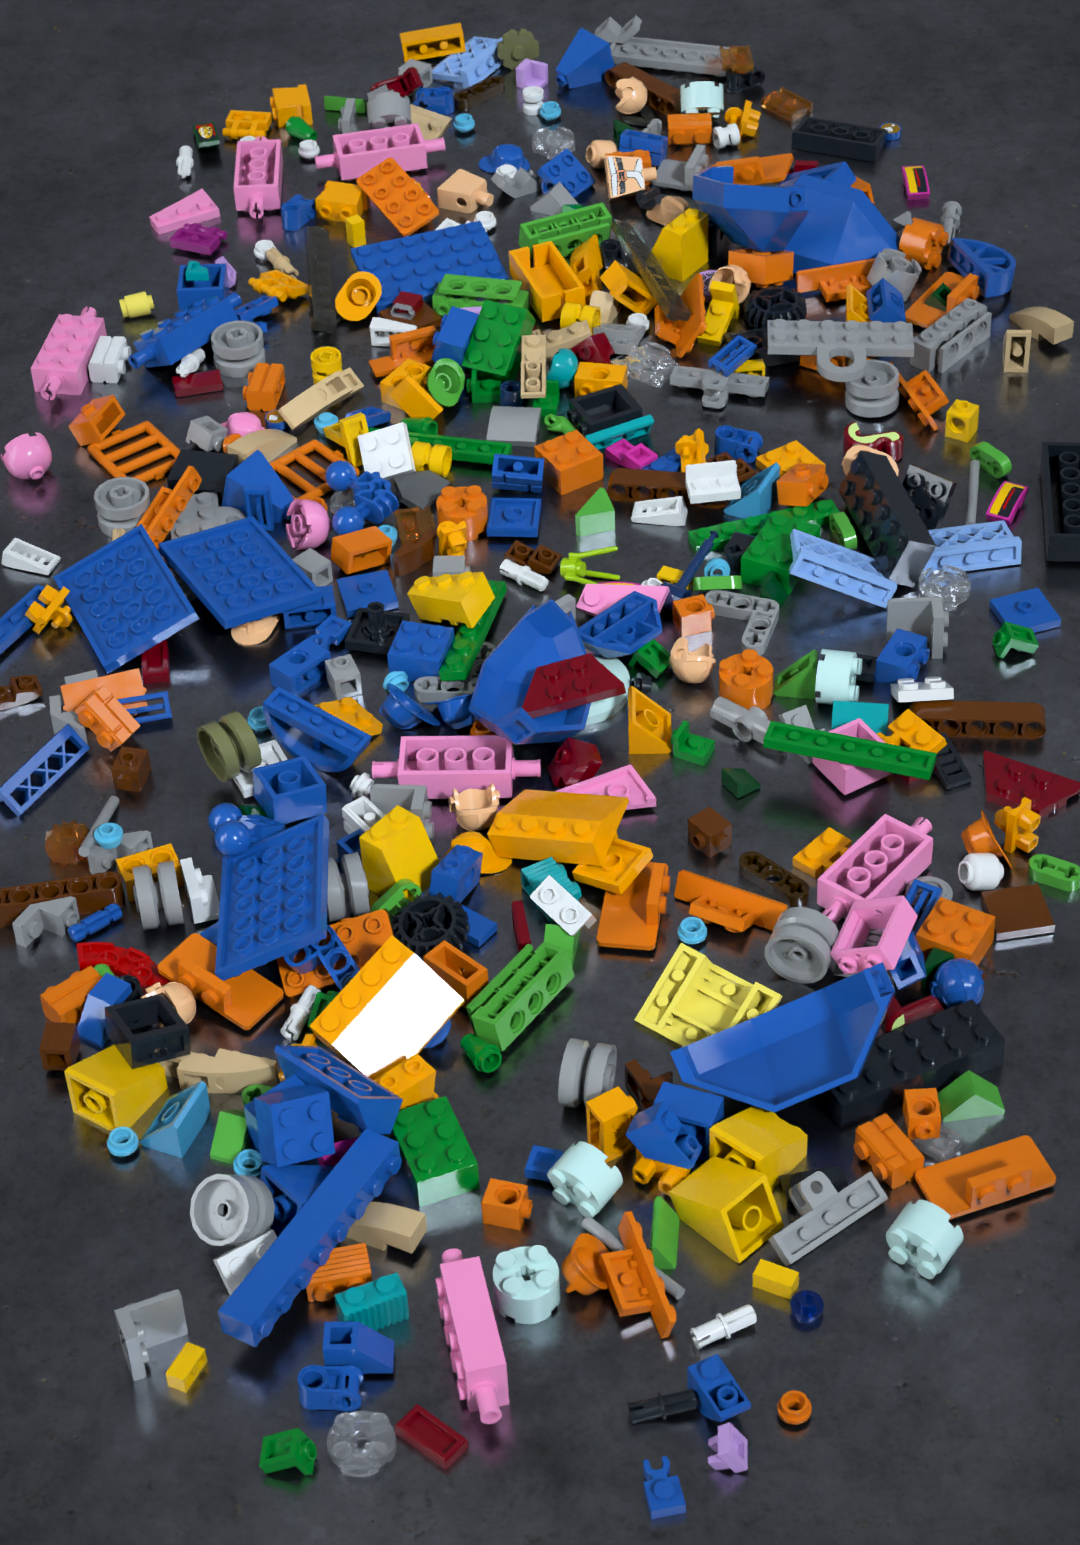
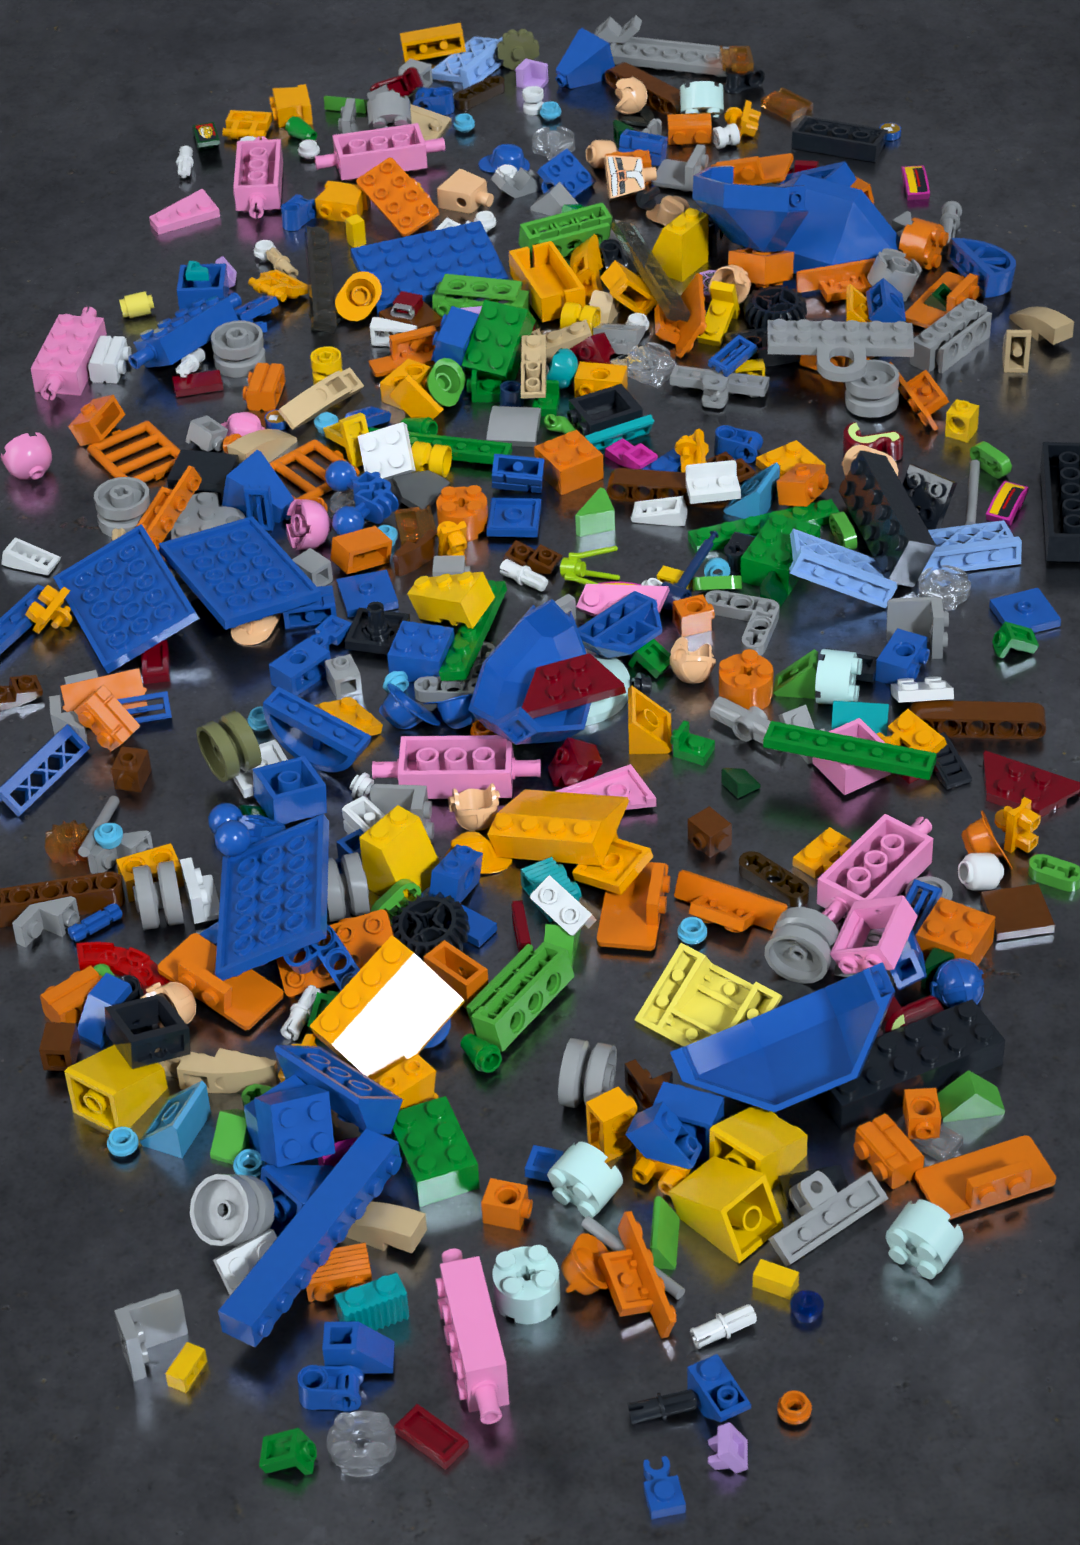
(197, 238): magenta plate -> none

